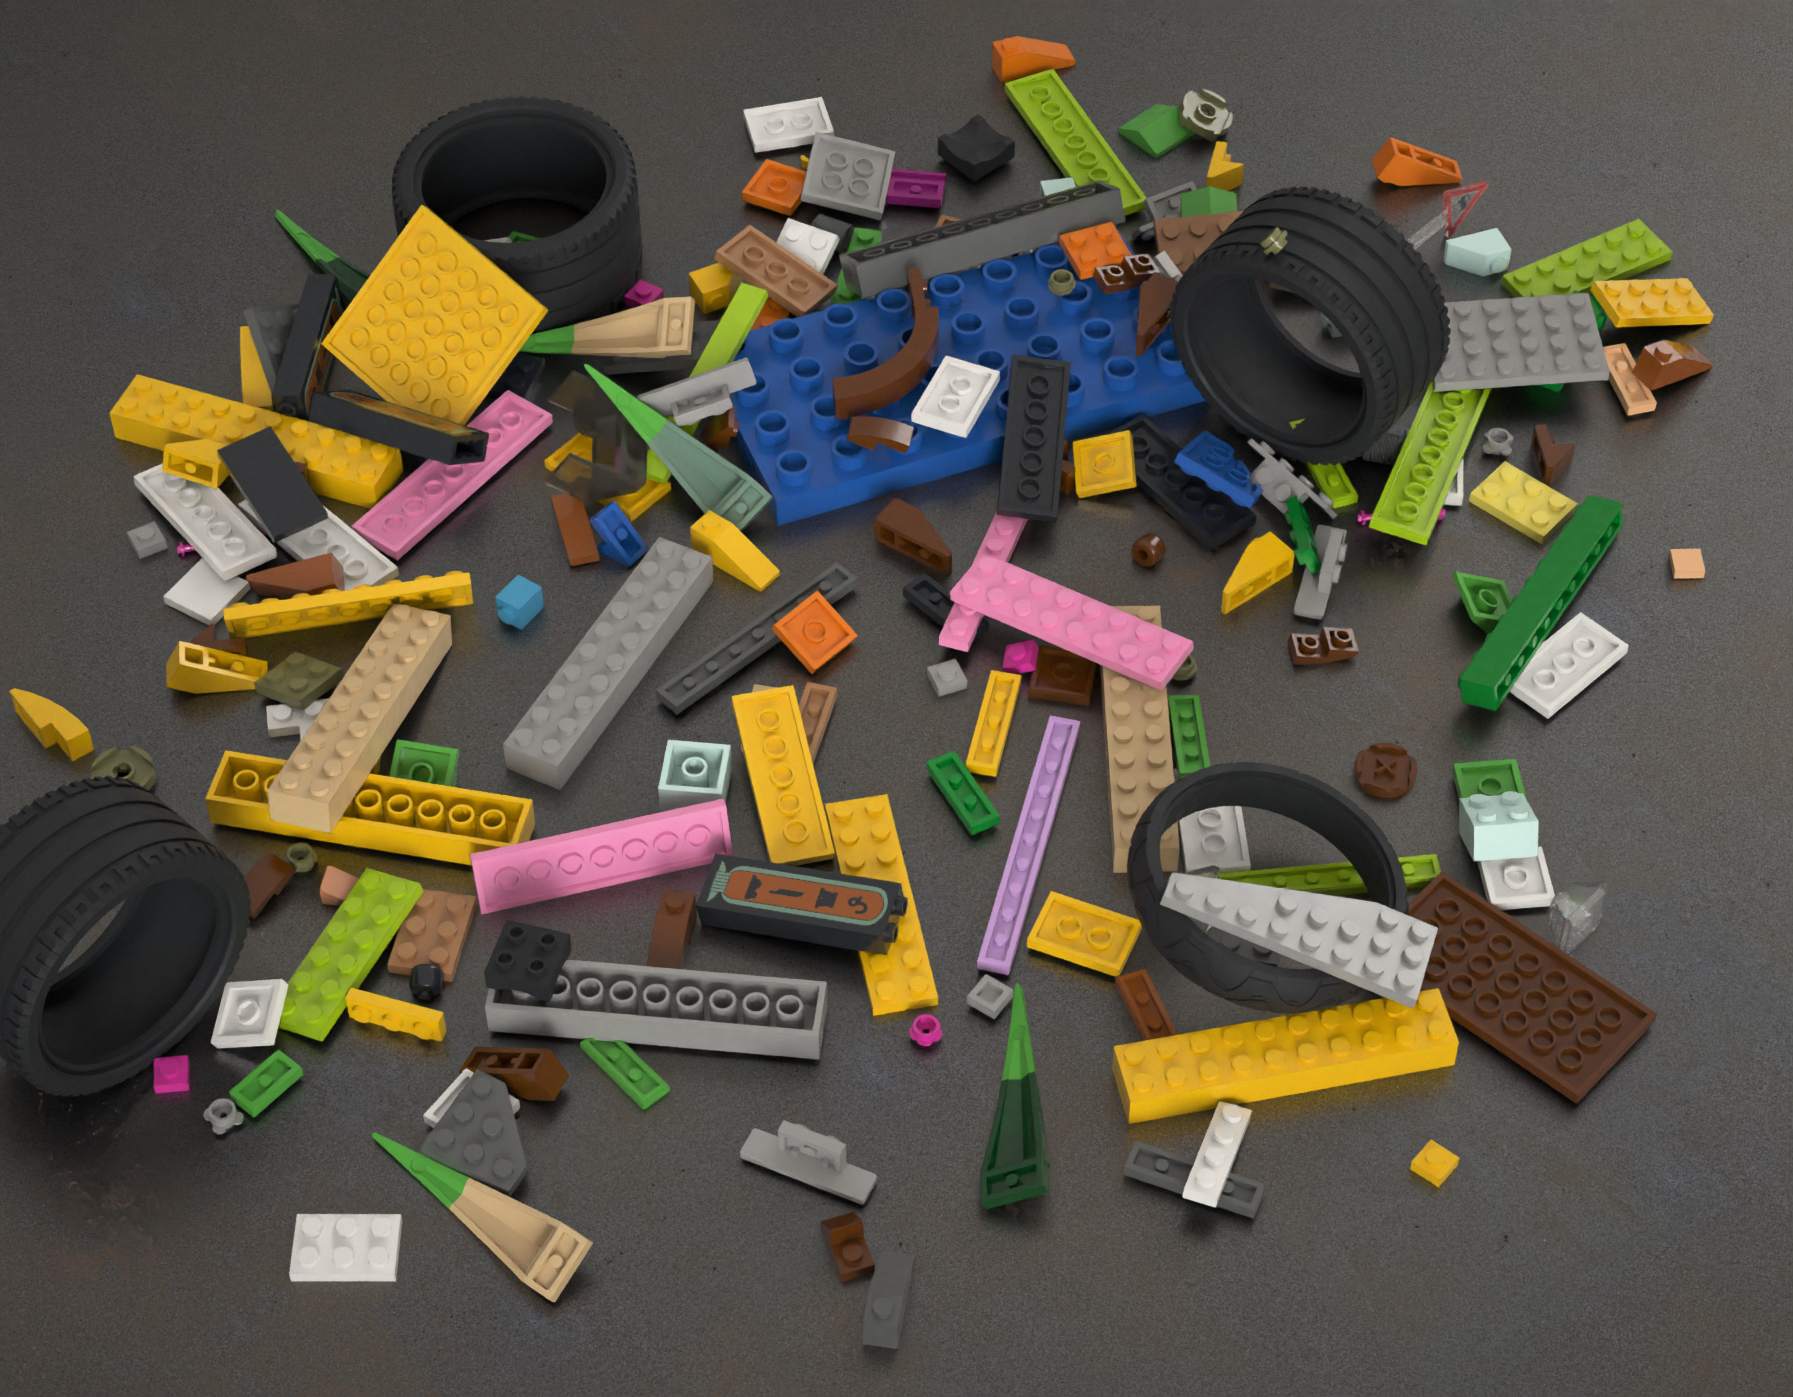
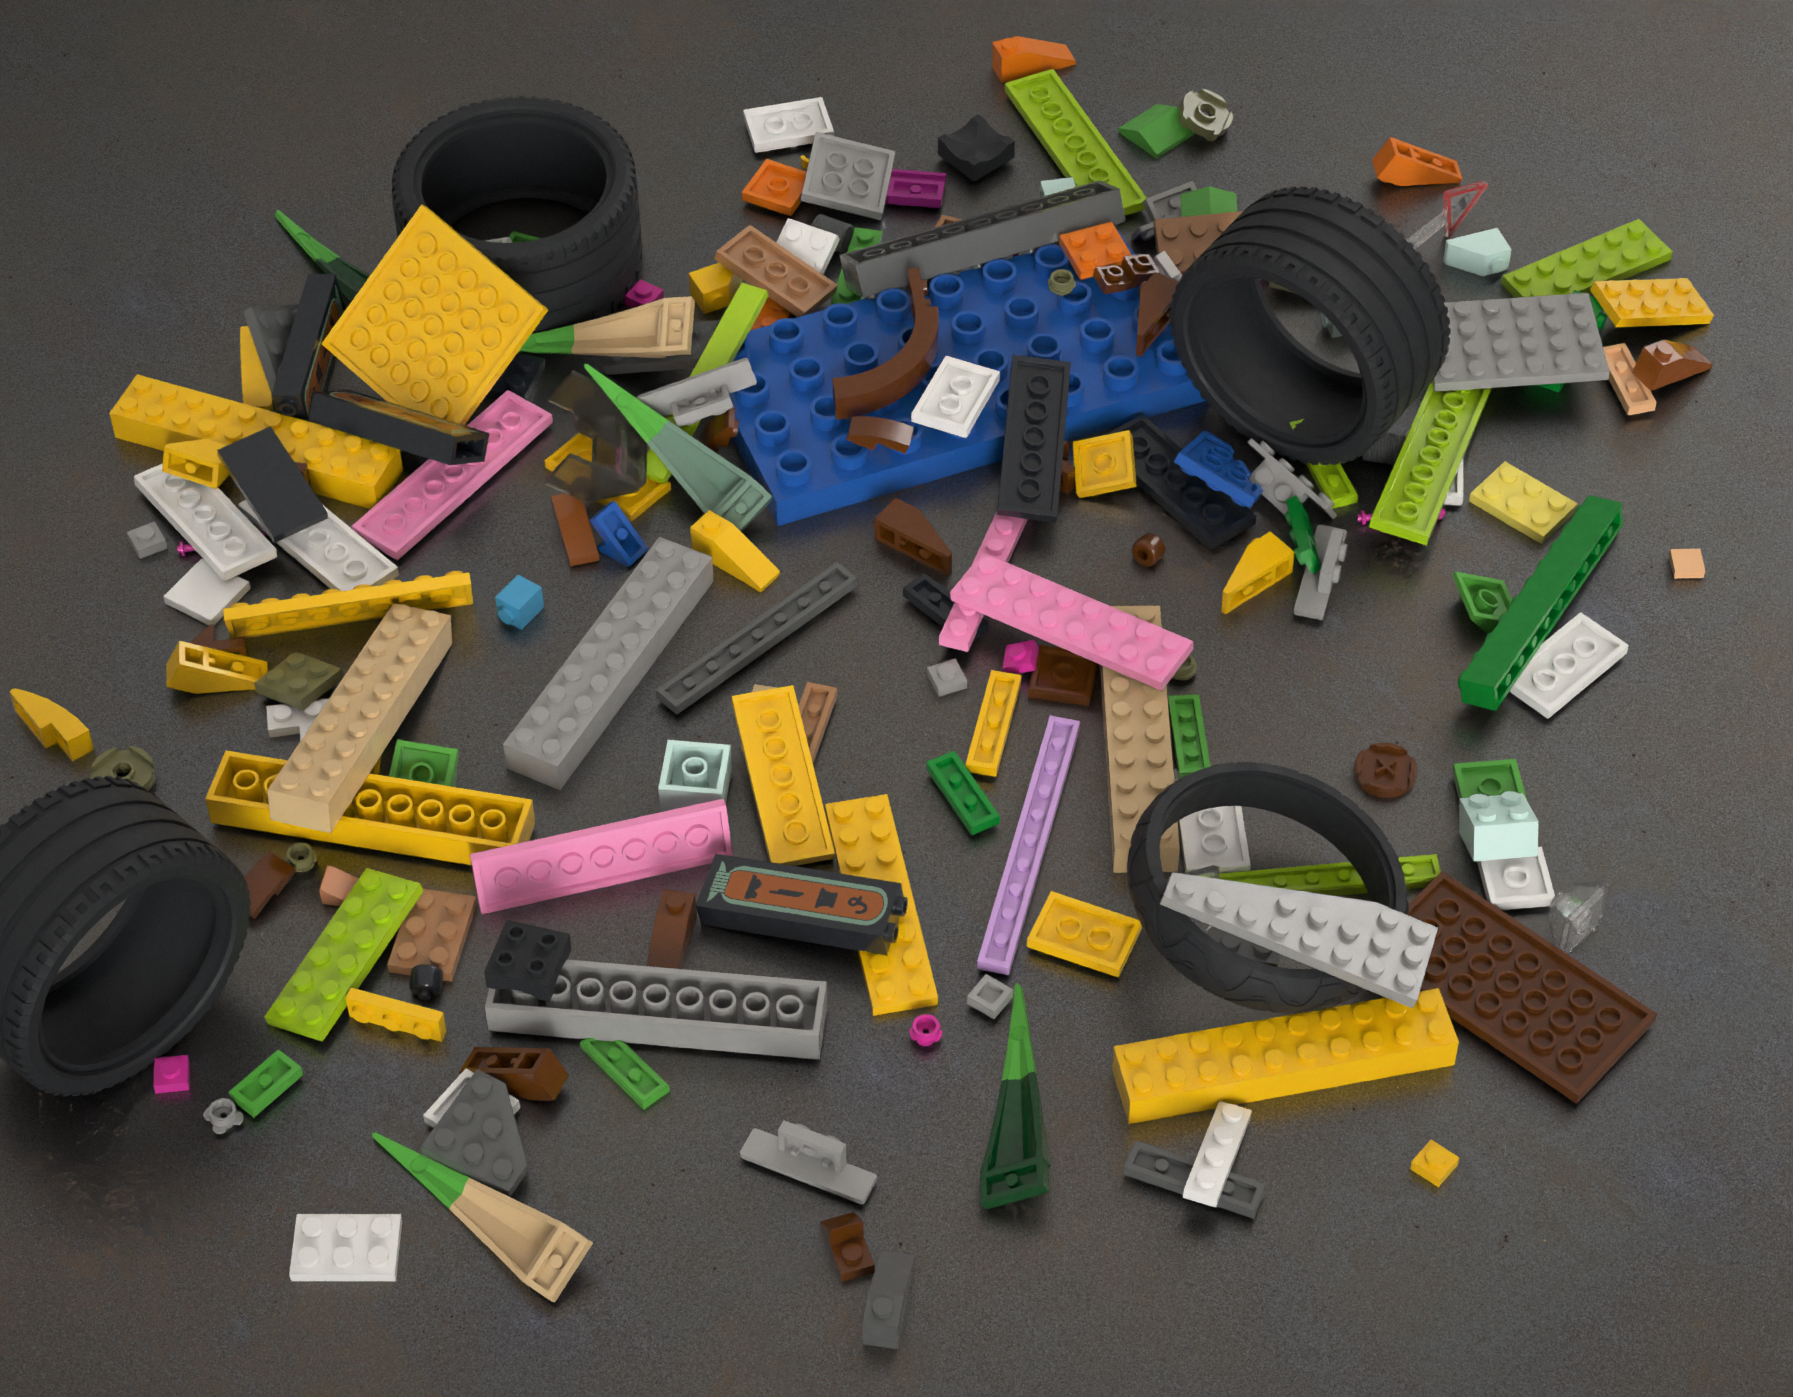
(249, 1013): white plate -> none
(304, 576): dark orange slope -> none
(814, 632): orange plate -> none
(1144, 1005): dark orange tile -> none
(1222, 172): yellow slope -> none
(1274, 241): olive plate -> none
(1329, 646): reddish brown slope -> none
(1498, 442): light grey plate -> none
(1550, 458): reddish brown slope -> none

